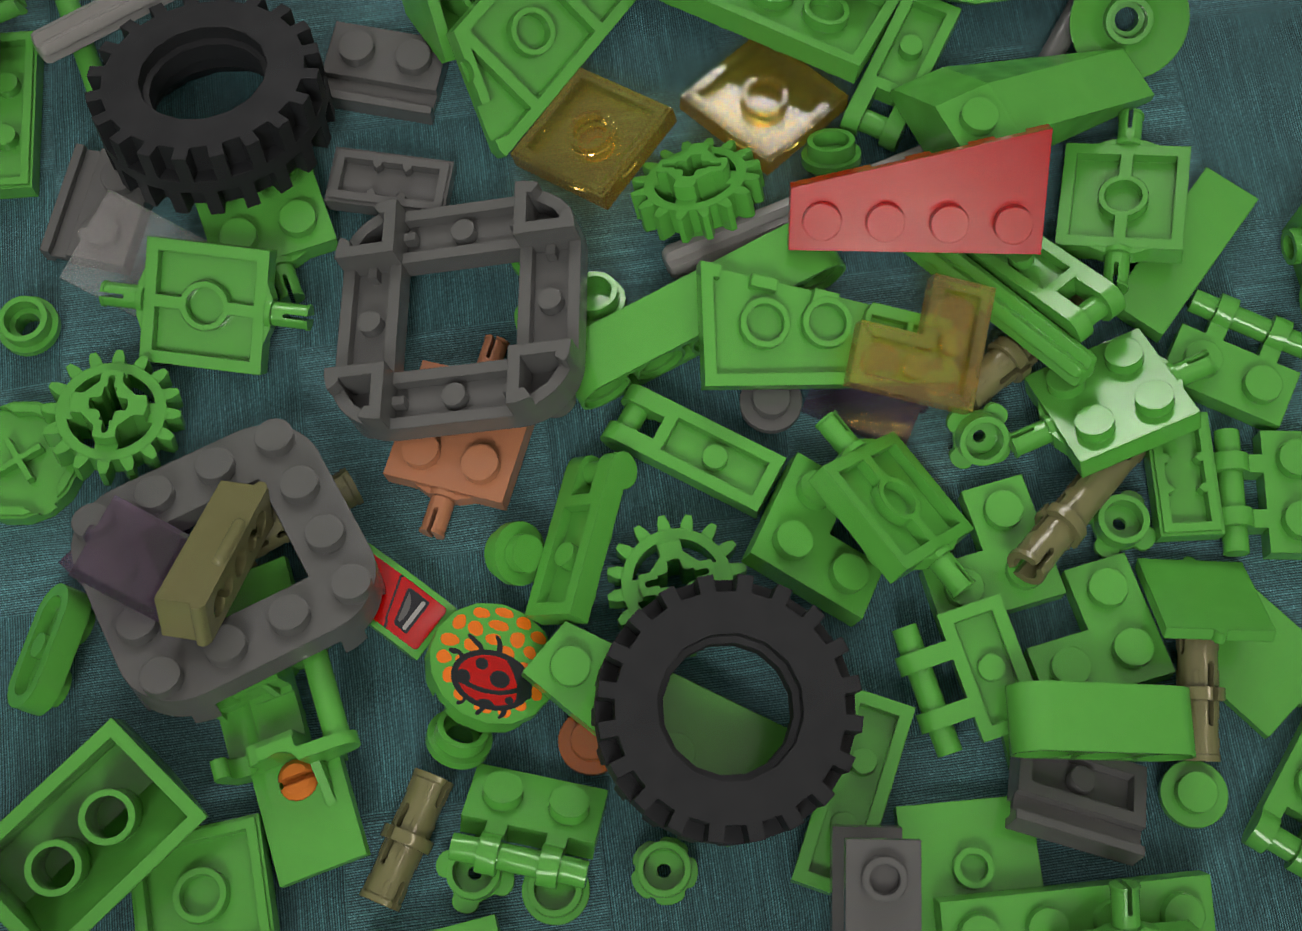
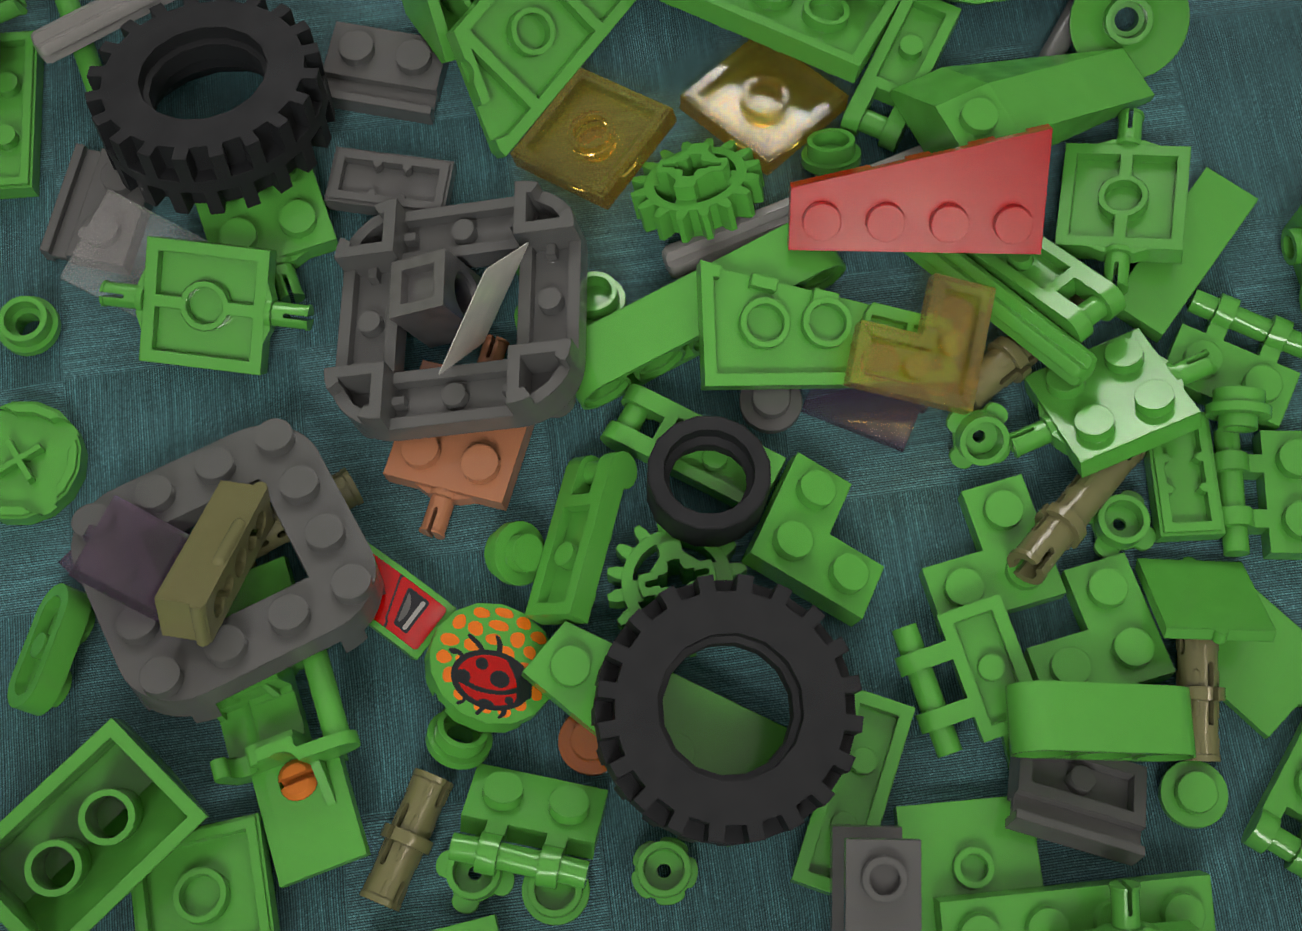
(132, 433): bright green gear -> none
(431, 295): none -> flat silver brick
(483, 307): none -> white sticker
(717, 435): none -> black tyre
(891, 505): bright green plate -> none
(1238, 408): none -> bright green plate

